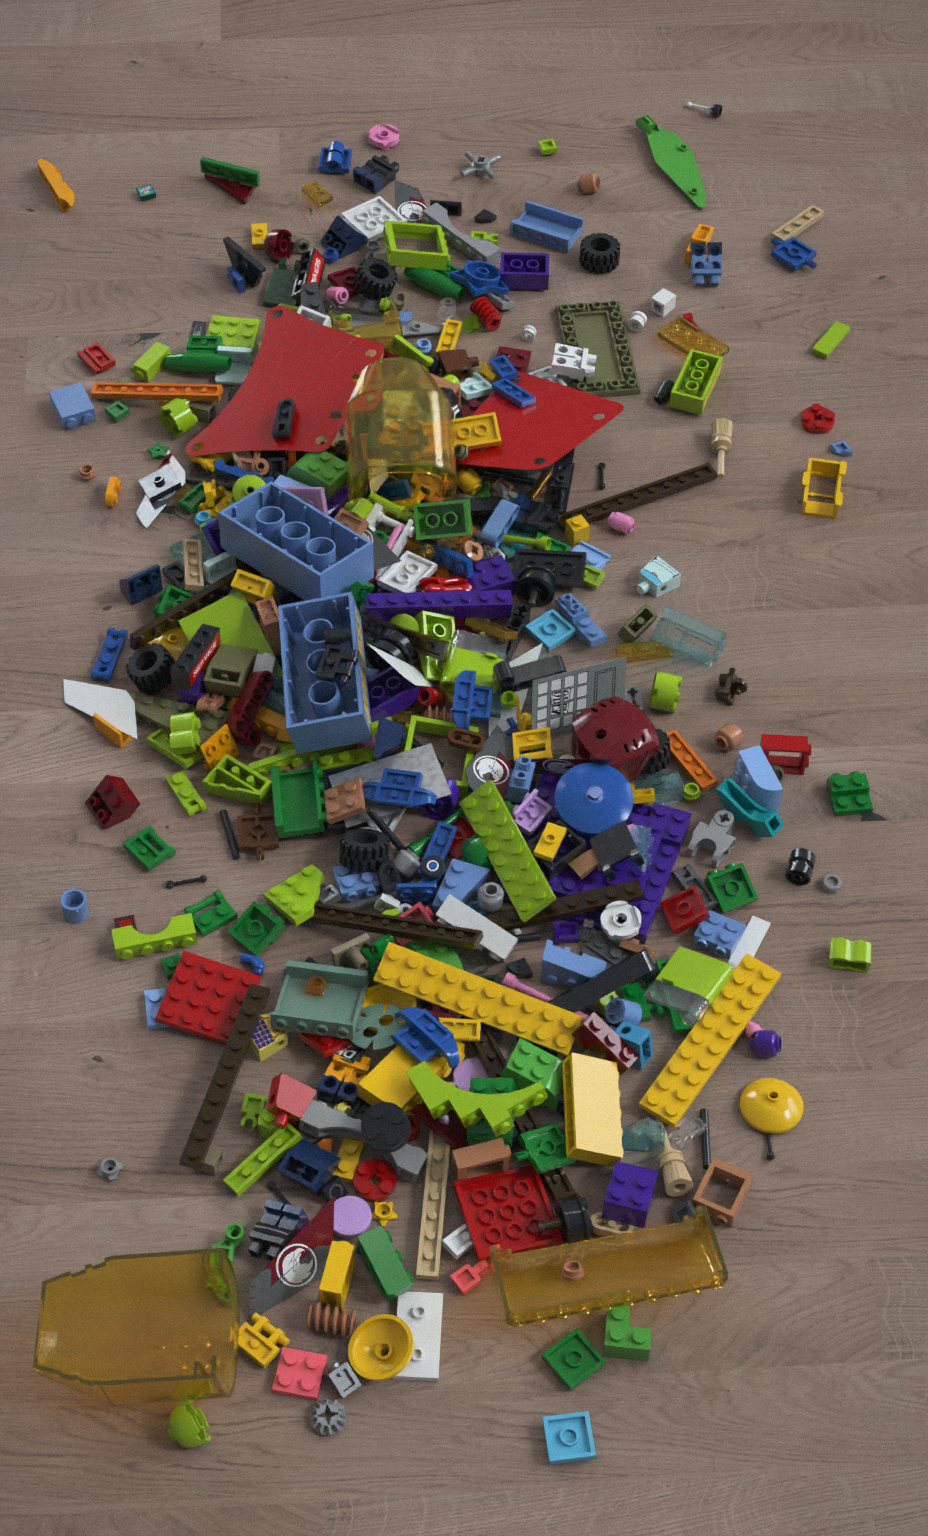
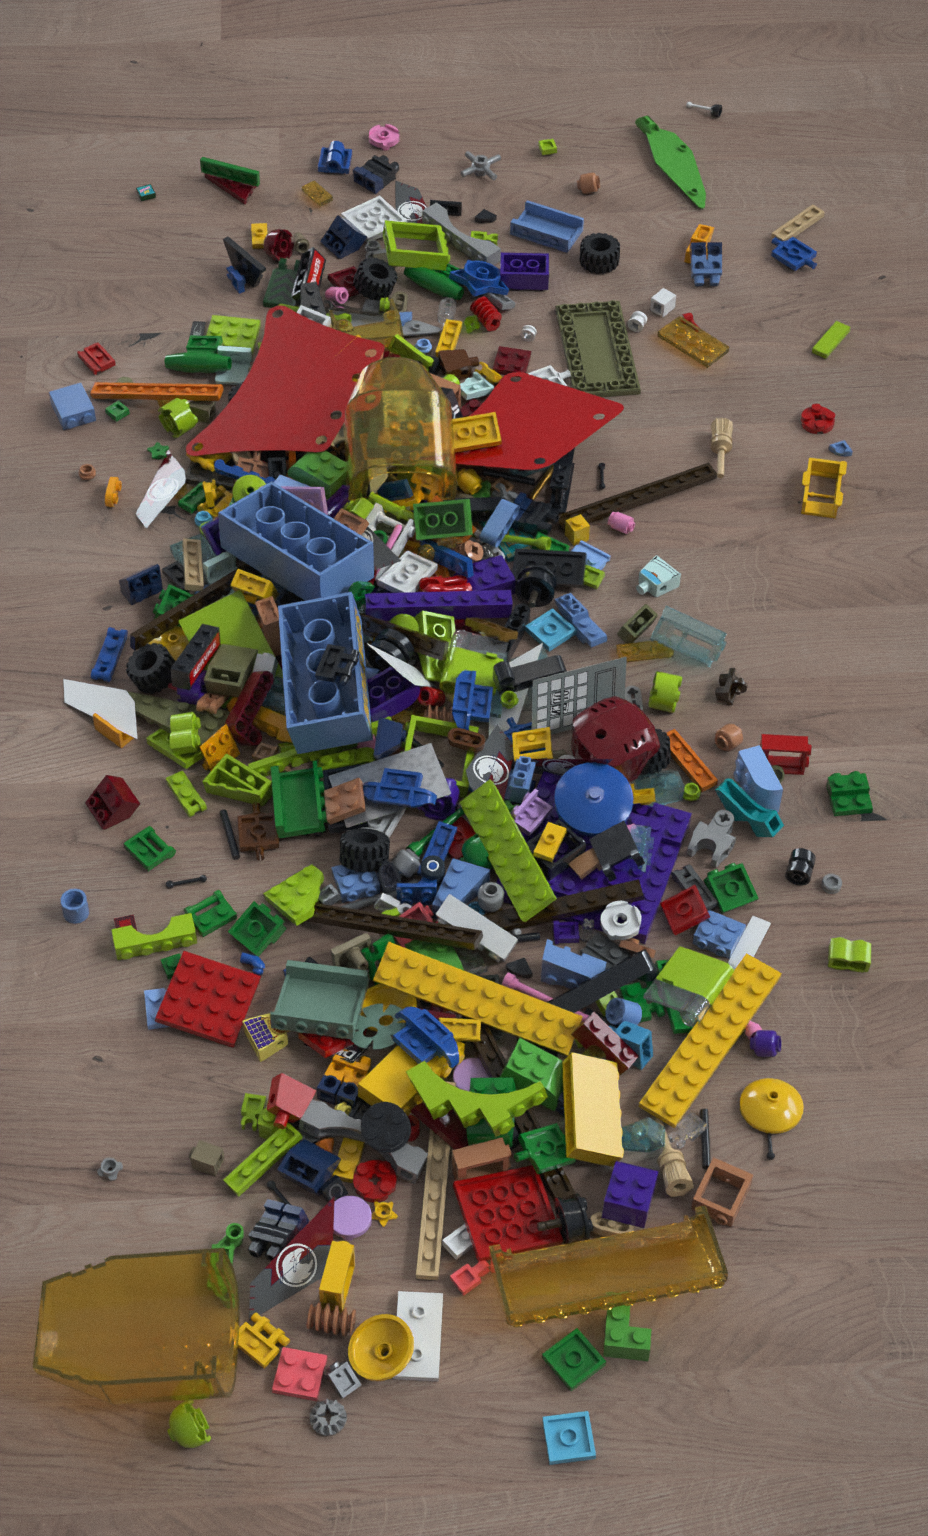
(53, 180): light orange brick -> none
(150, 362): lime brick -> none
(160, 483): plate -> none
(224, 1077): dark brown plate -> none
(255, 466): nougat plate -> none
(284, 419): black plate -> none
(316, 986): clear orange plate -> none
(331, 255): blue plate -> none
(336, 636): black cone -> none
(384, 1263): green wedge -> none
(385, 829): black bar -> none
(461, 452): olive plate -> none
(503, 367): blue plate -> none
(513, 393): blue plate -> none
(524, 720): yellow plant -> none
(572, 362): white hips -> none
(573, 1270): nougat plate -> none
(664, 391): black cone -> none
(685, 1208): dark grey plate -> none
(696, 382): lime brick -> none

